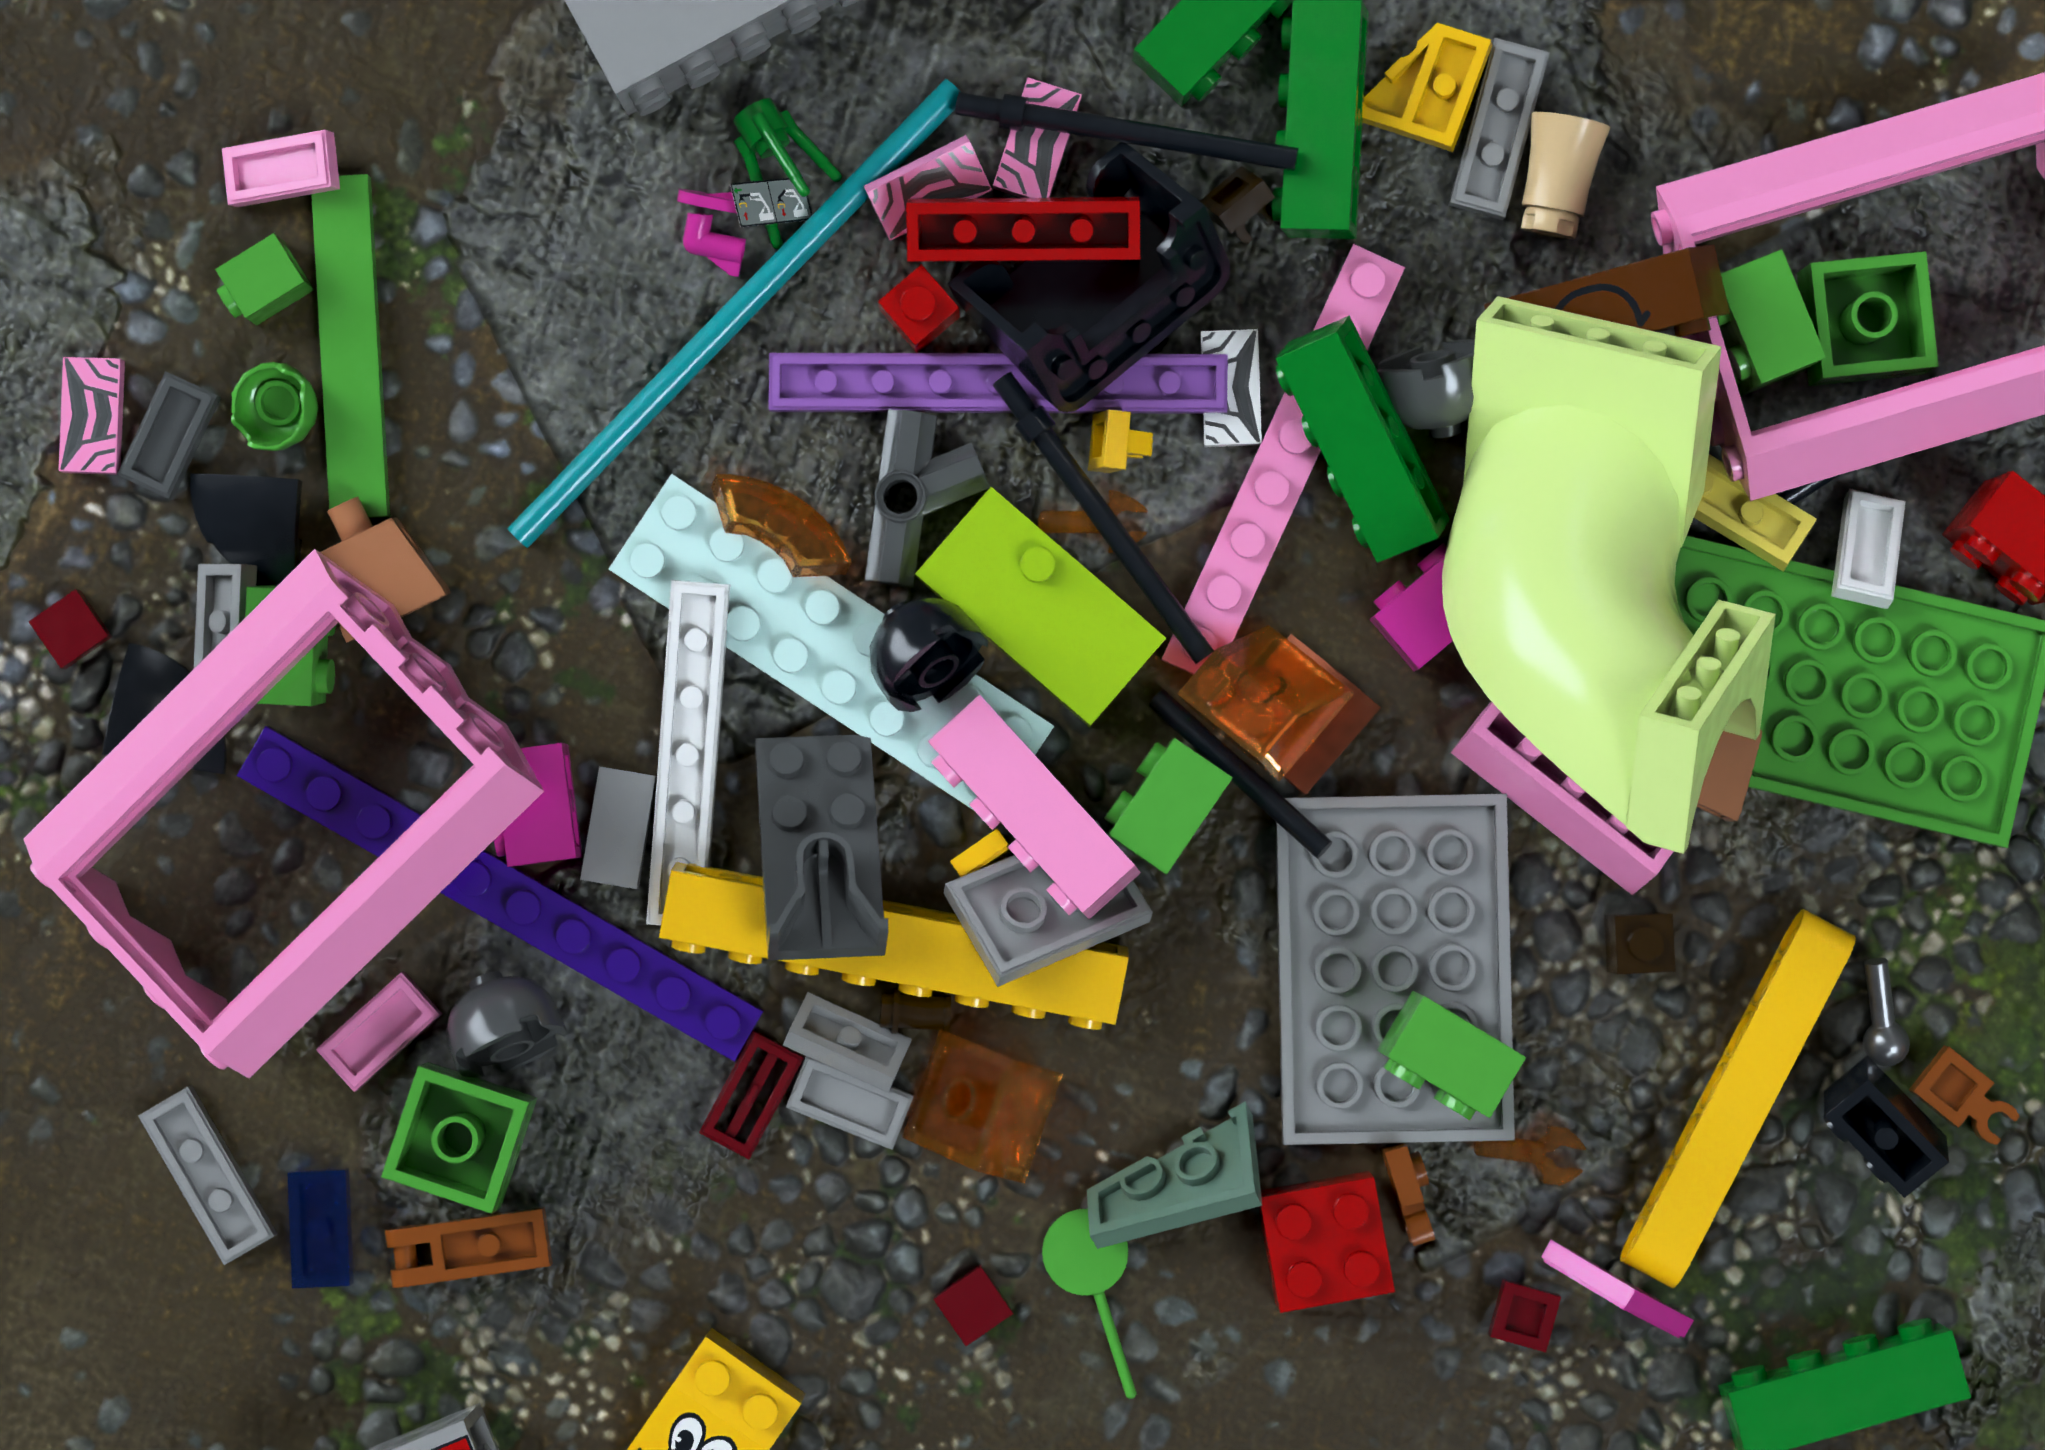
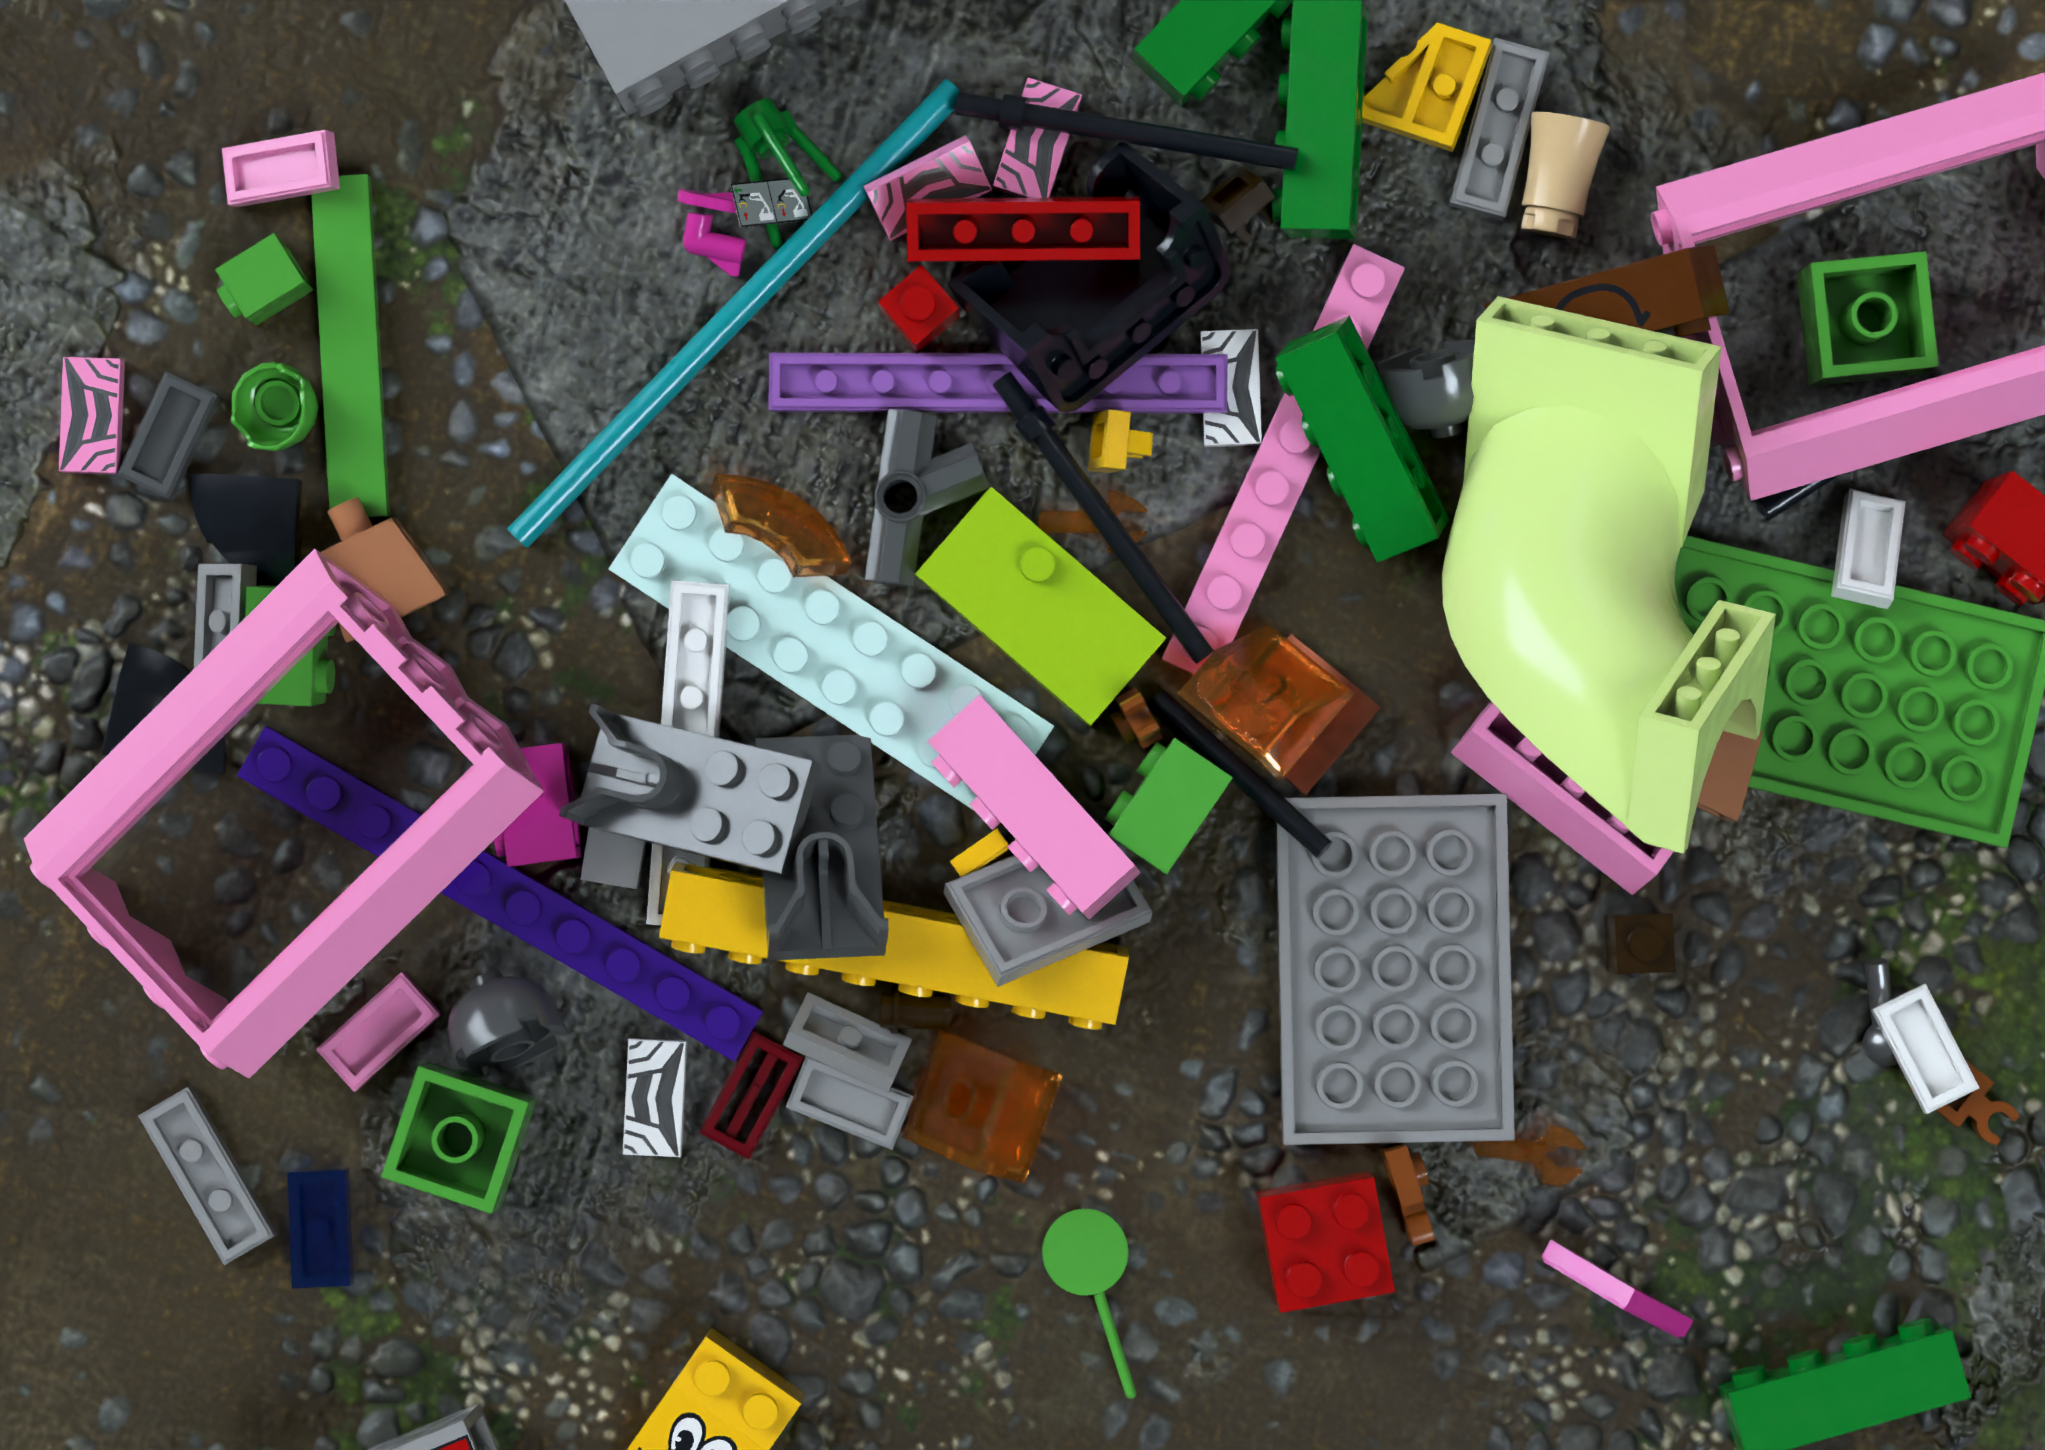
(70, 629): dark red tile -> none
(471, 1247): dark orange plate -> none
(655, 1097): none -> tile
(695, 793): none -> plate
(925, 652): black cylinder -> none
(973, 1305): dark red tile -> none
(1135, 720): none -> dark orange plate
(1194, 1183): sand green wing -> none
(1415, 616): dark pink brick -> none
(1451, 1054): bright green brick -> none
(1524, 1315): dark red plate -> none
(1737, 1098): yellow beam -> none
(1763, 526): light yellow plate -> none
(1767, 324): bright green brick -> none
(1885, 1127): black brick -> none
(1925, 1048): none -> white tile

